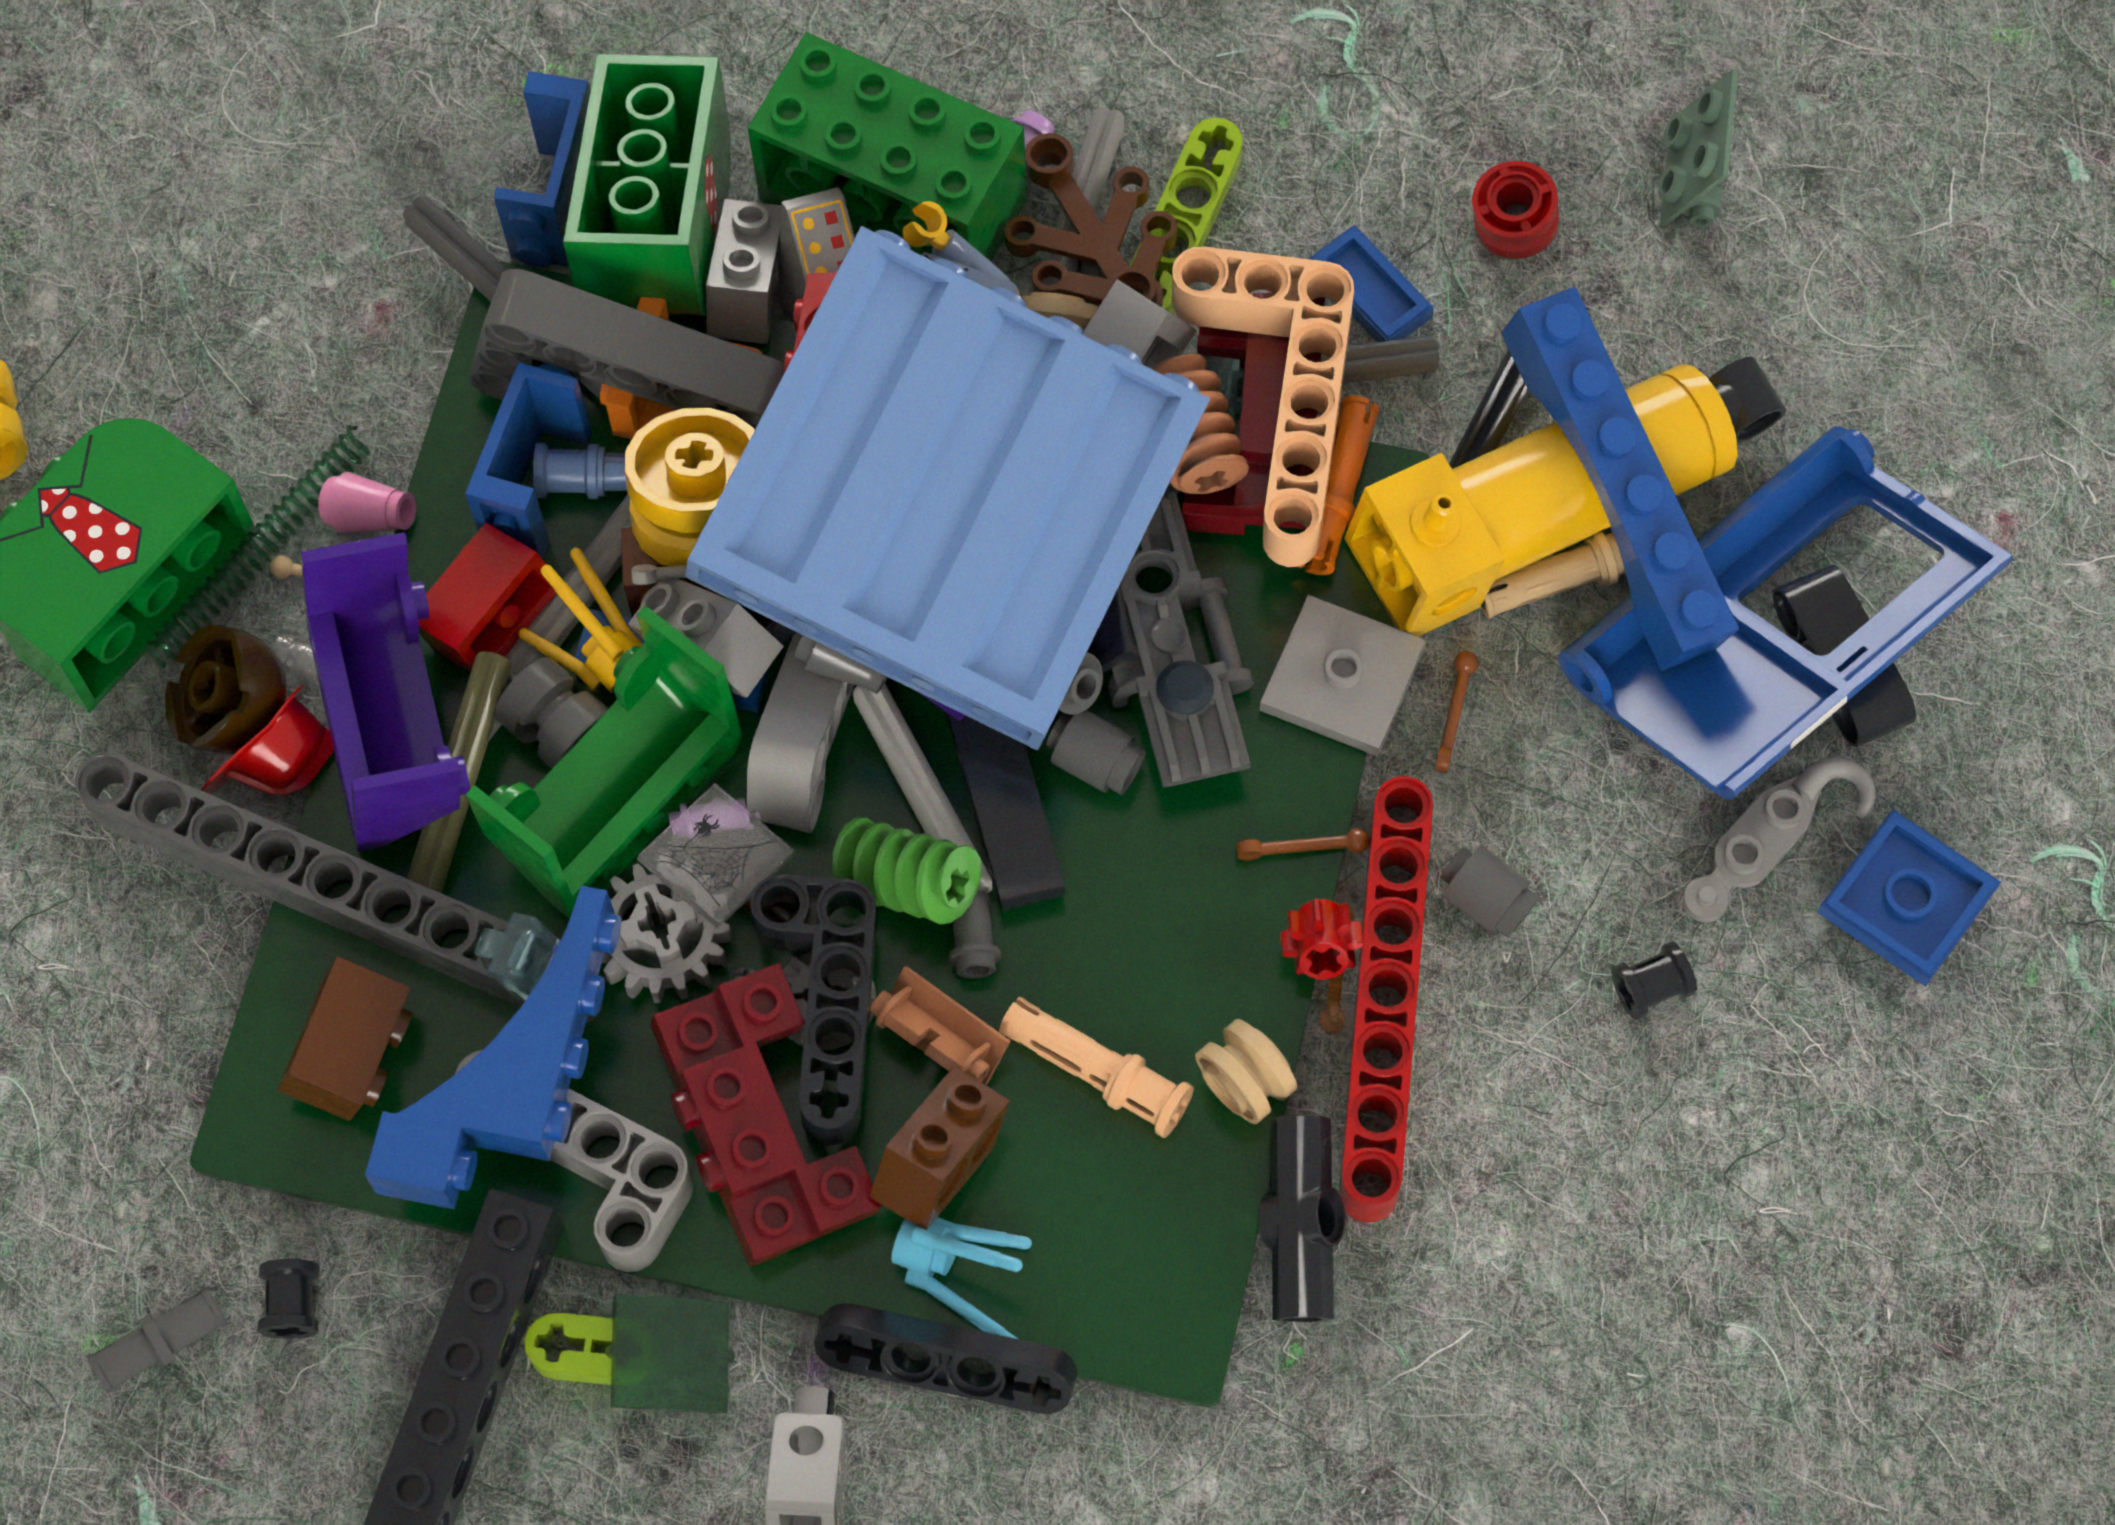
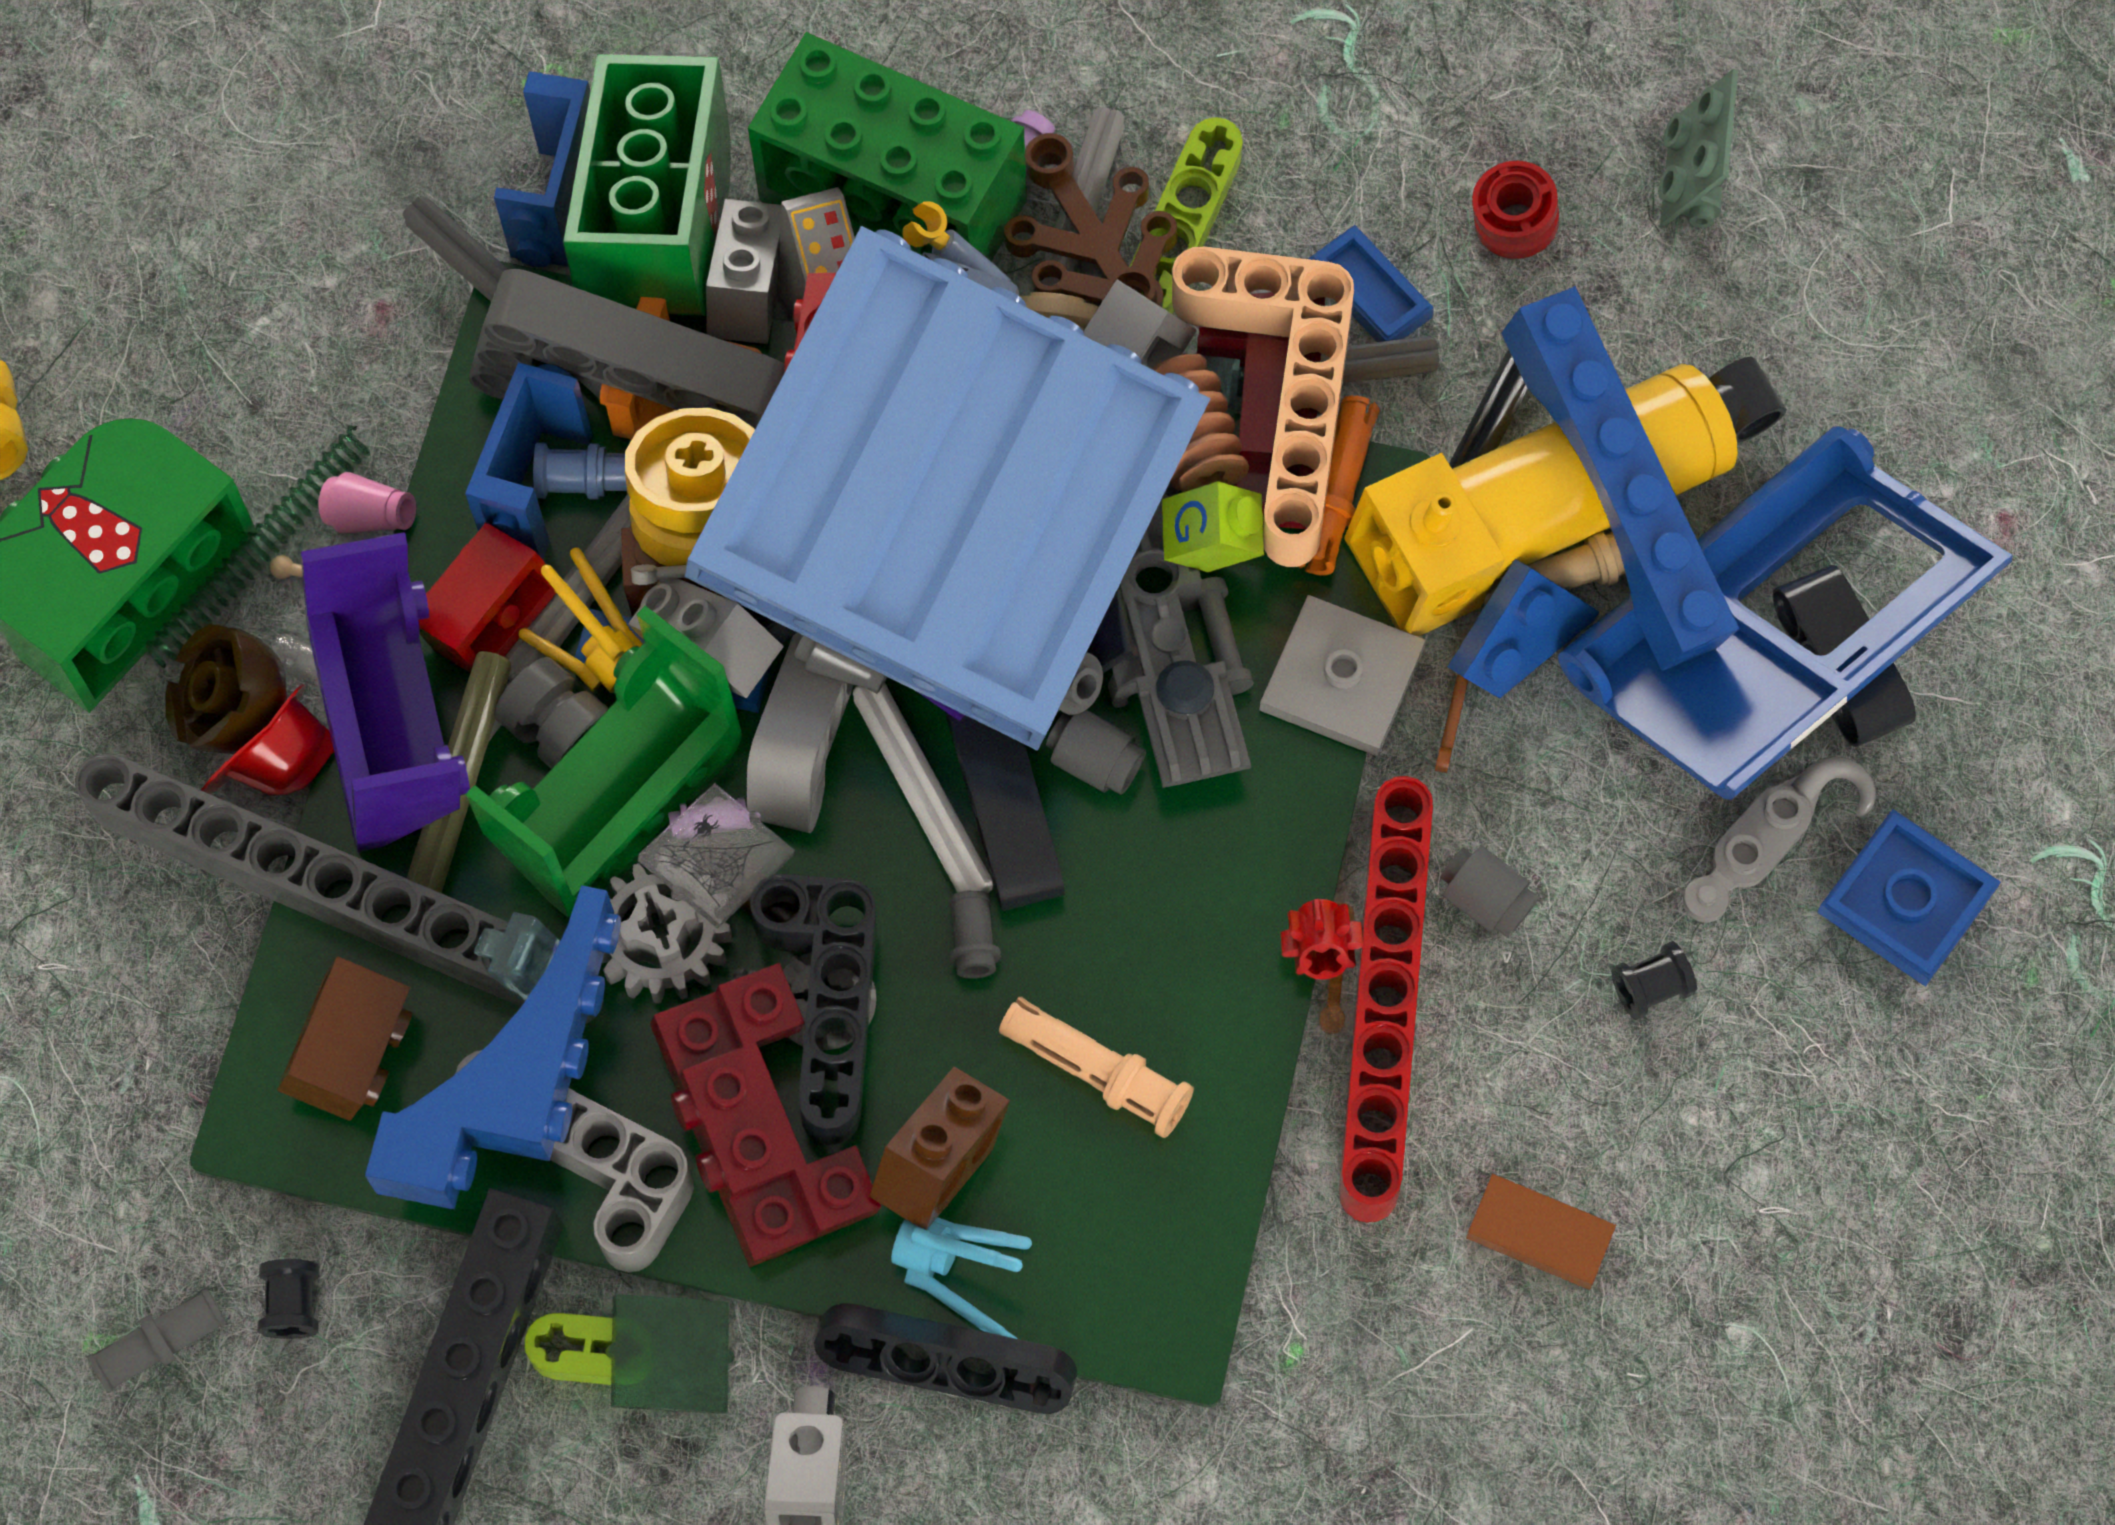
(908, 869): bright green piece -> none
(940, 1026): nougat hinge -> none
(1212, 526): none -> lime brick
(1246, 1071): tan wheel -> none
(1302, 1219): black piece -> none
(1355, 840): dark orange hinge -> none
(1519, 630): none -> blue wing
(1541, 1231): none -> dark orange tile

